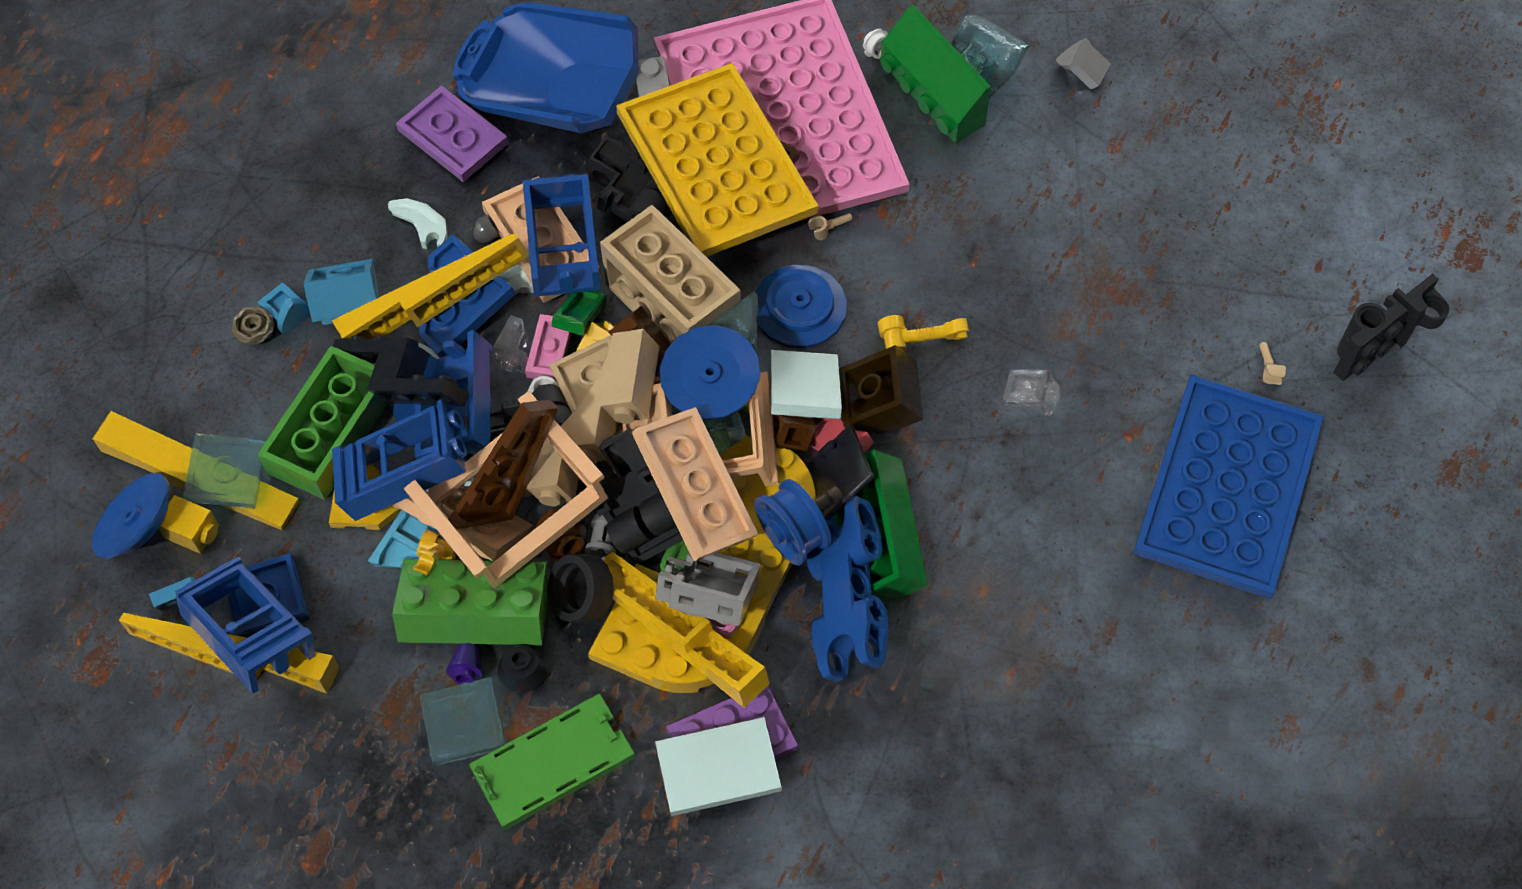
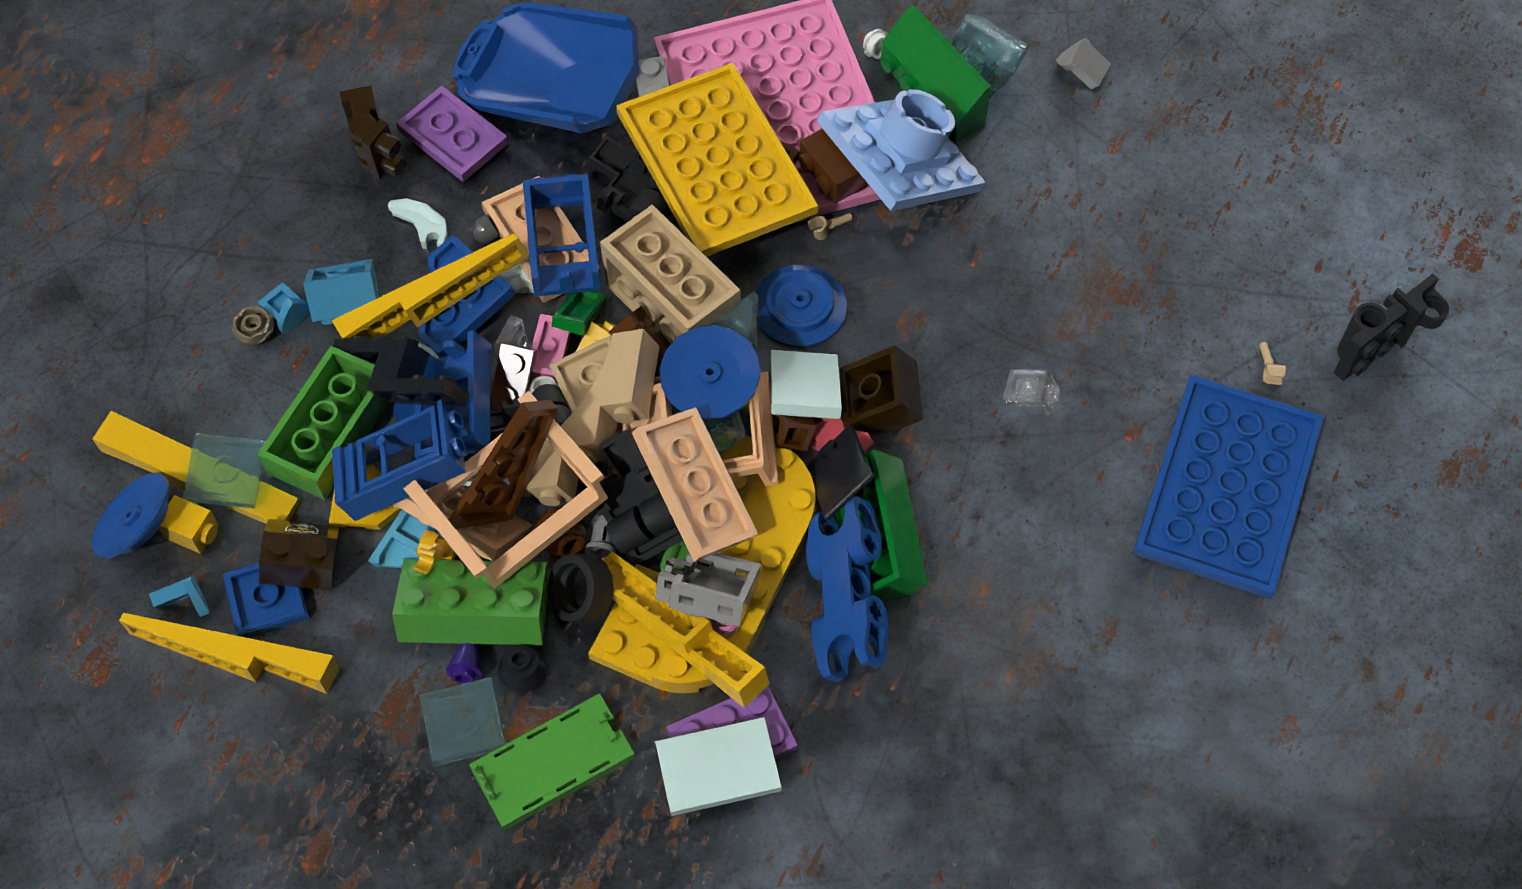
(257, 650): blue door -> none
(298, 554): none -> dark brown slope
(370, 134): none -> dark brown hips
(512, 374): none -> plate
(795, 520): blue wheel -> none
(829, 166): none -> reddish brown brick
(893, 331): yellow brick -> none
(903, 149): none -> light blue piece

